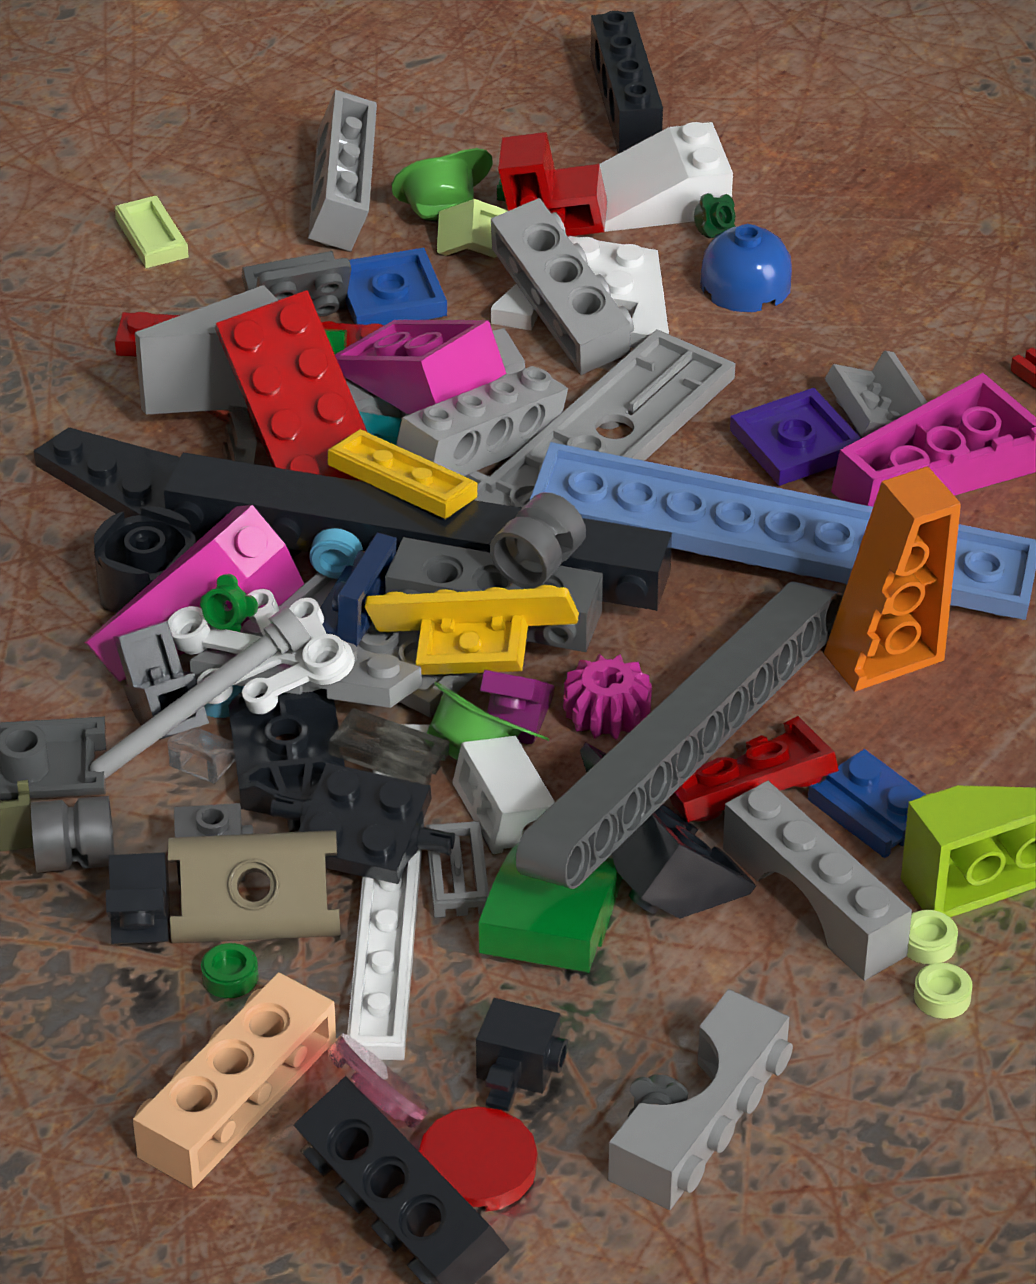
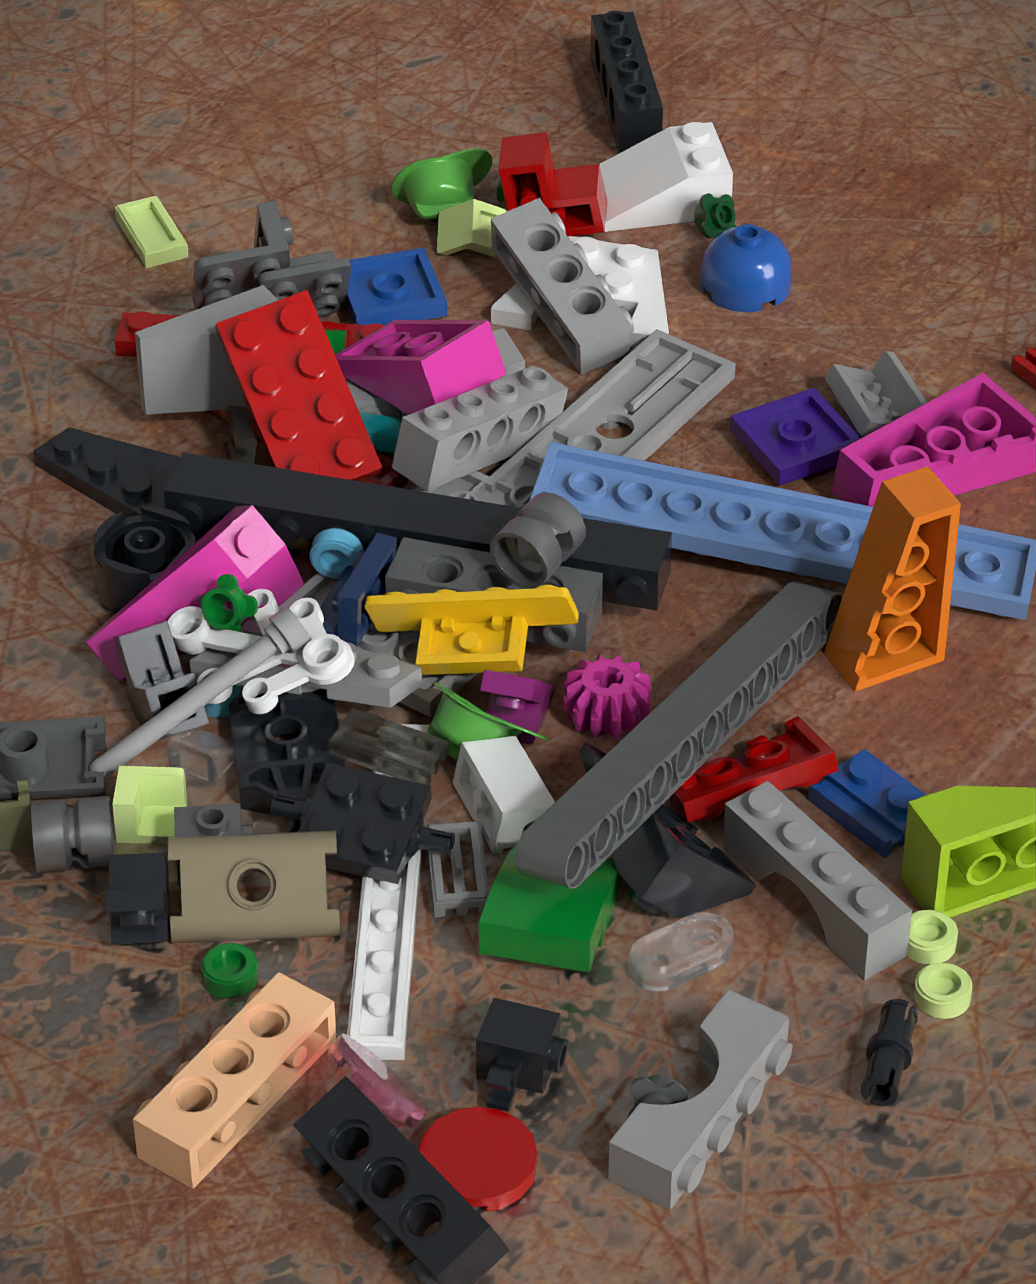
(146, 803): none -> yellowish green panel
(237, 271): none -> dark grey bracket
(343, 171): light grey brick -> none
(402, 473): yellow tile -> none
(676, 952): none -> clear plate
(889, 1052): none -> black pin

